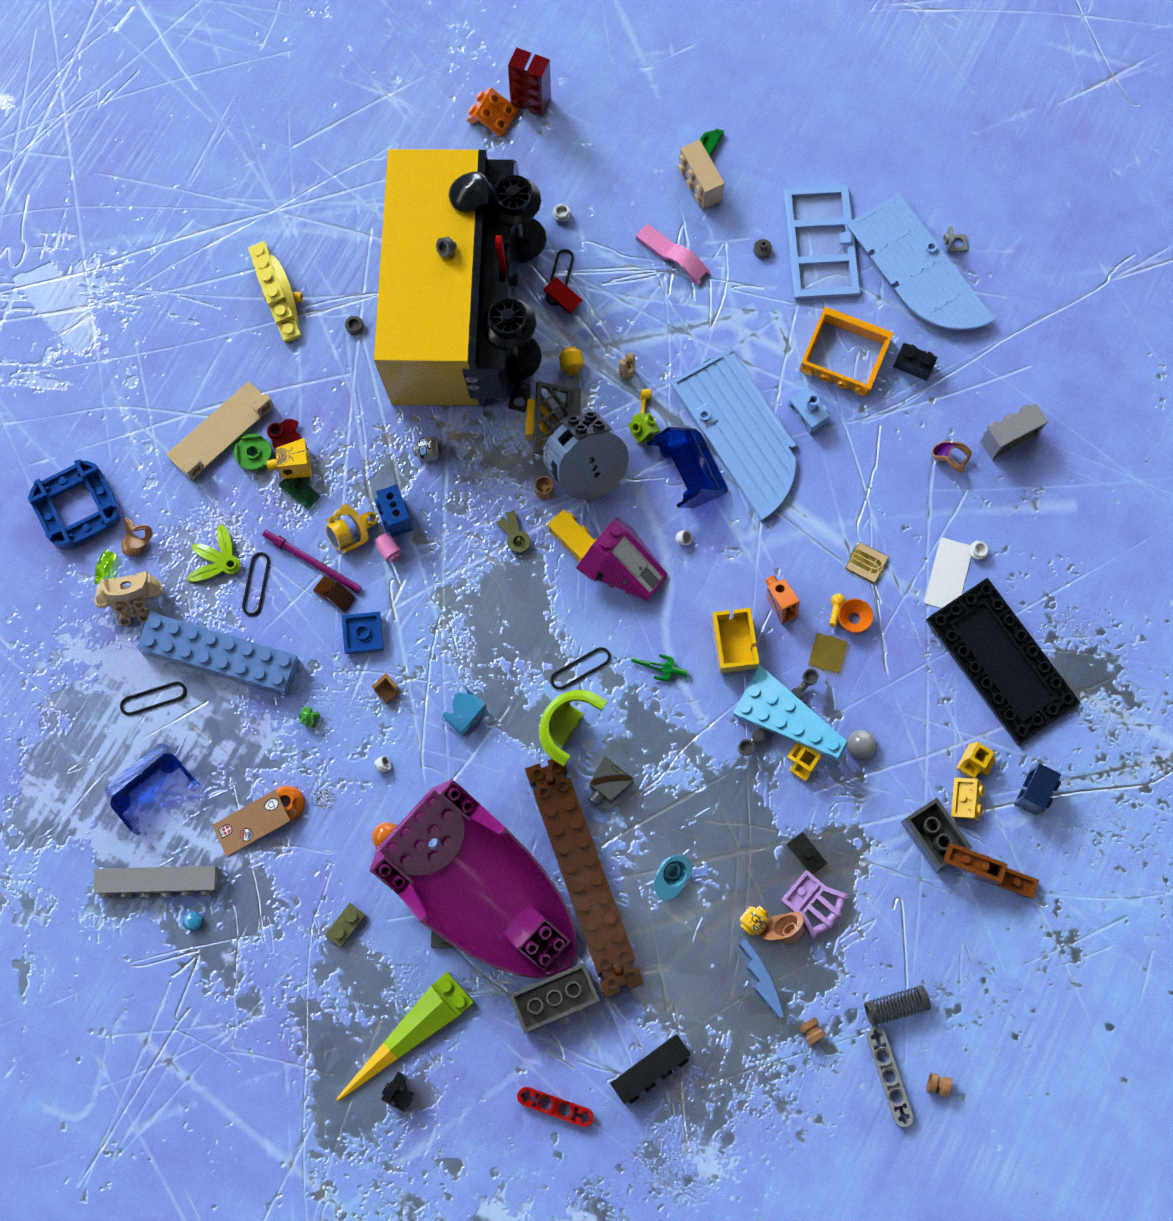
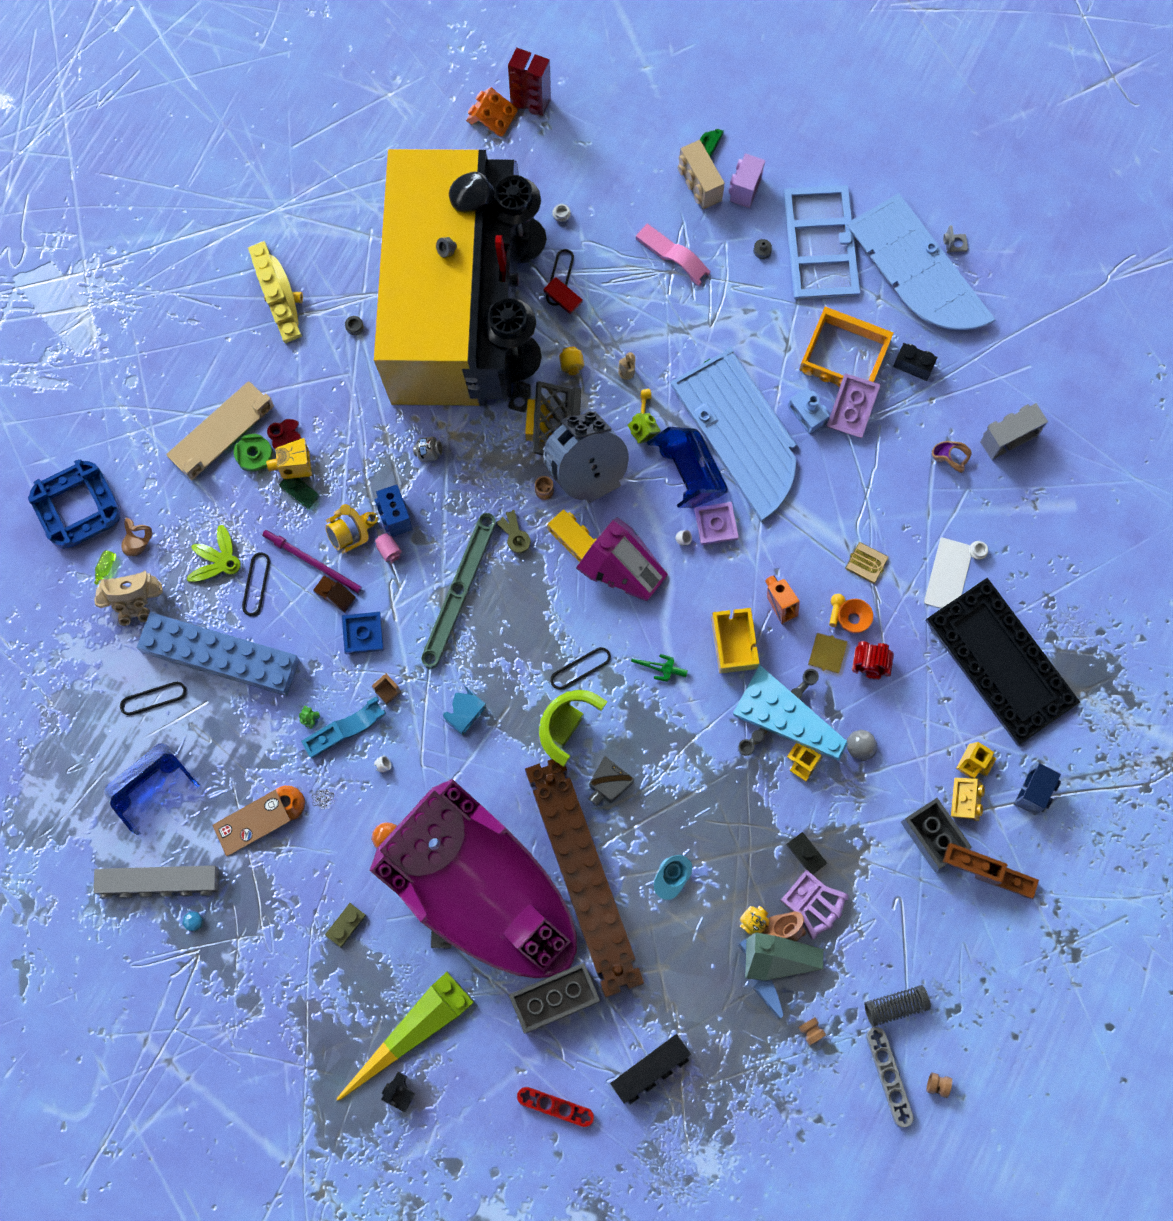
(343, 728): none -> dark azure piece
(453, 602): none -> sand green beam
(716, 523): none -> lavender plate
(746, 180): none -> lavender piece
(779, 957): none -> sand green wedge
(853, 405): none -> lavender plate
(873, 660): none -> red brick

